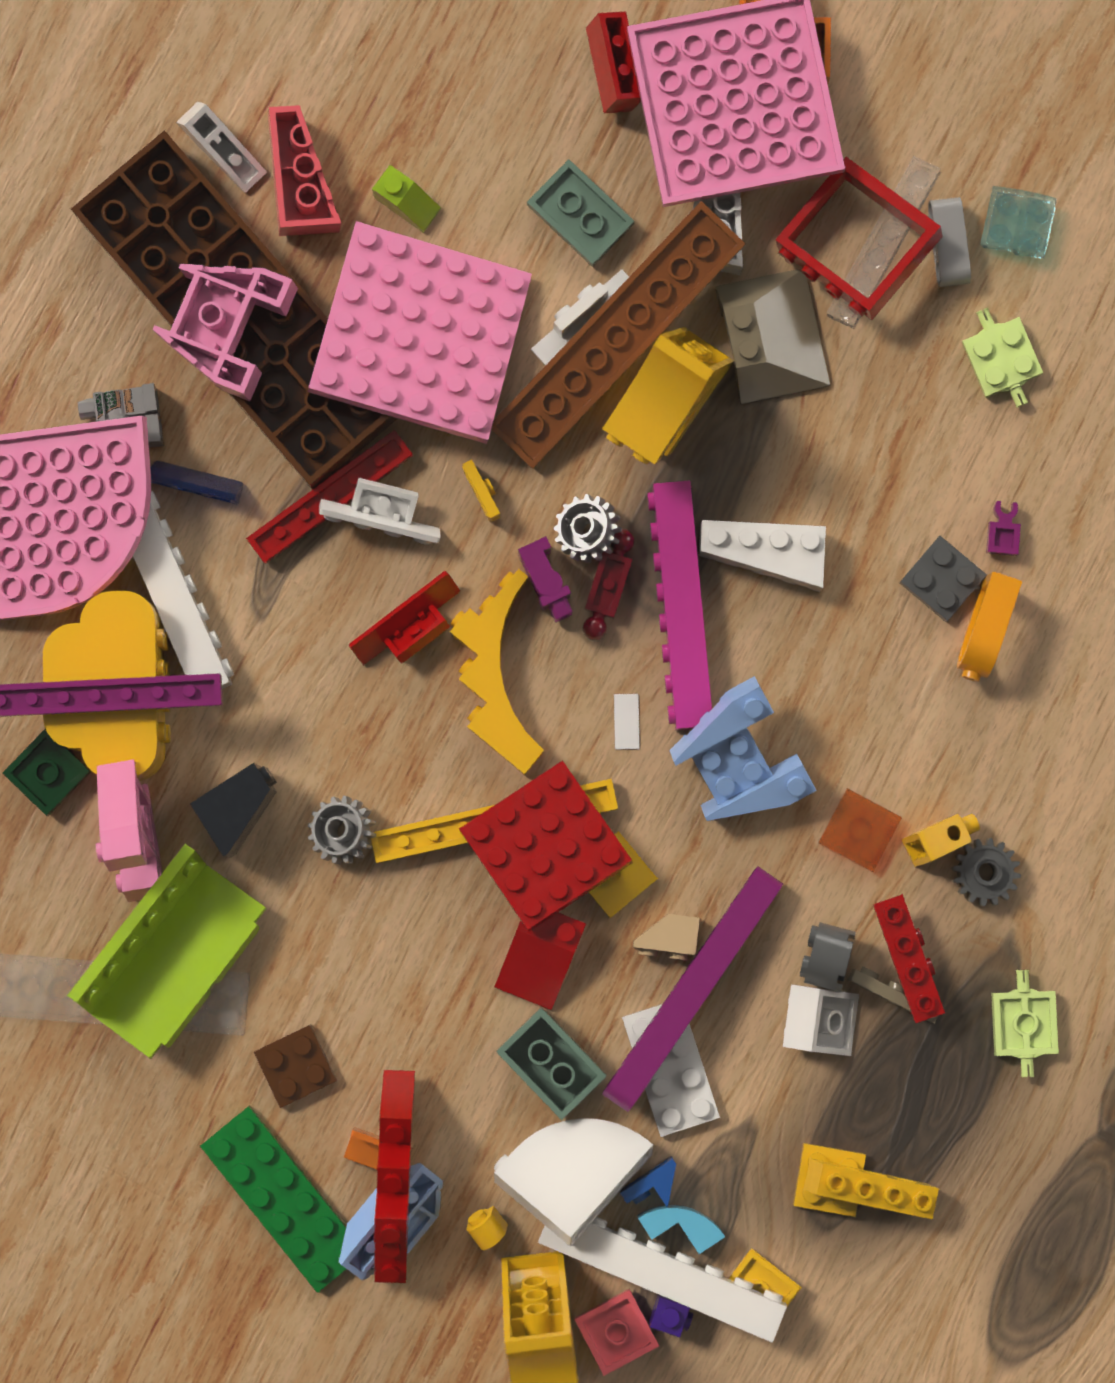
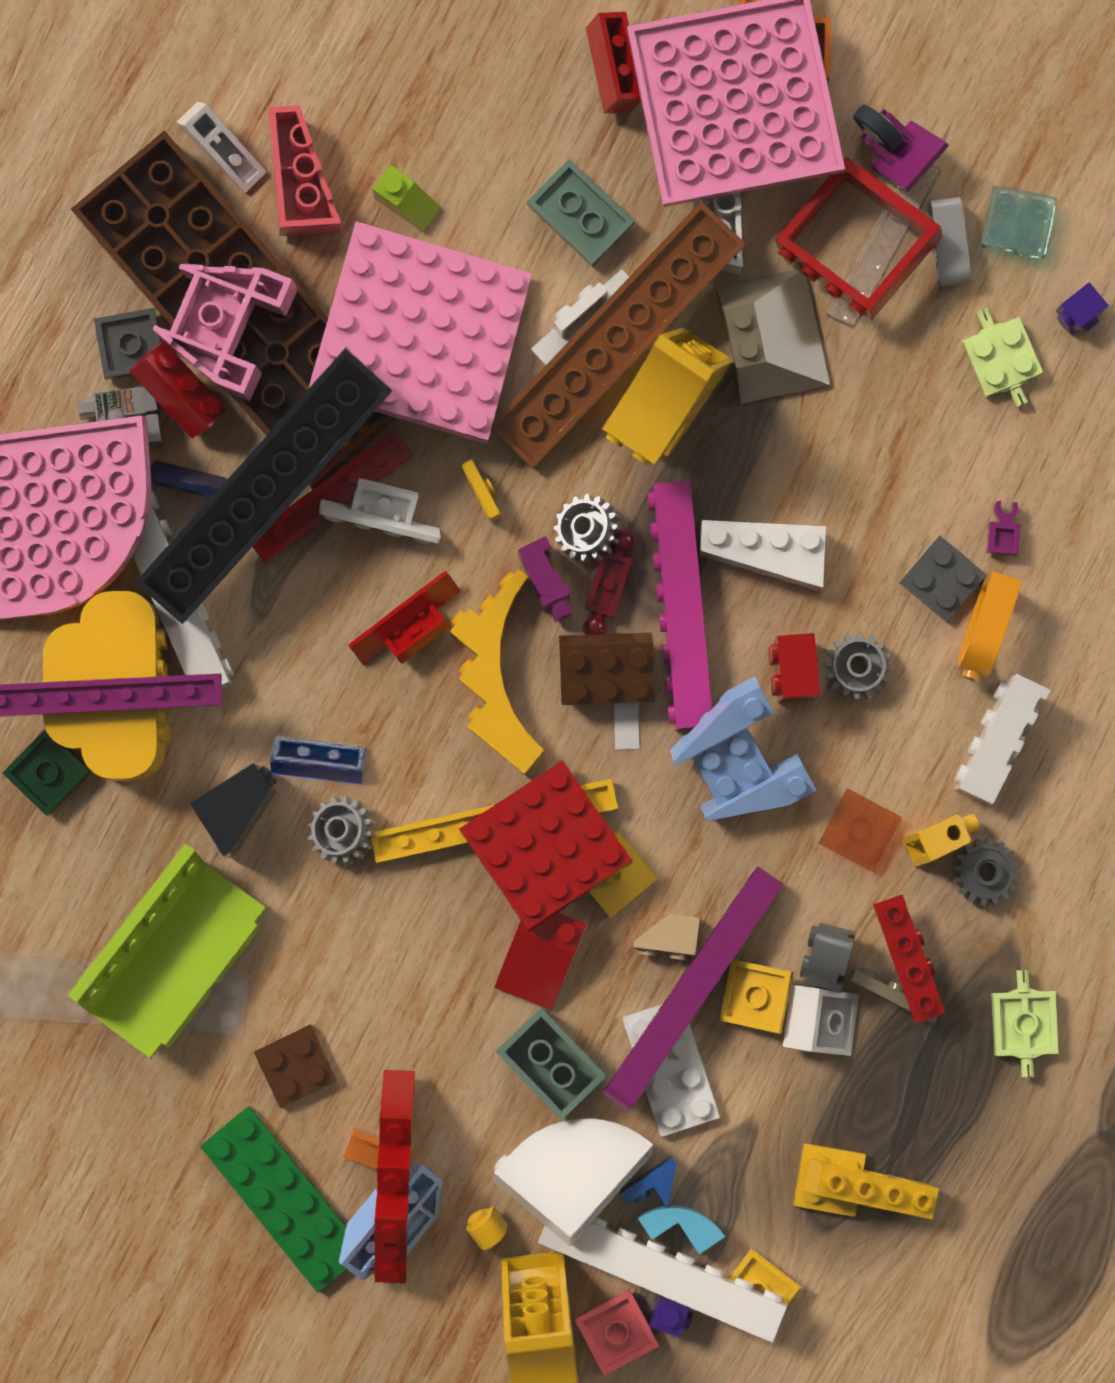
(125, 340): none -> dark grey plate
(127, 829): bright pink wedge -> none
(178, 390): none -> red brick
(264, 485): none -> black brick
(318, 760): none -> clear blue slope
(607, 668): none -> reddish brown brick
(756, 996): none -> yellow plate
(795, 668): none -> red brick
(872, 657): none -> light grey gear
(908, 147): none -> magenta plate
(1000, 738): none -> white wedge
(1081, 309): none -> dark purple brick

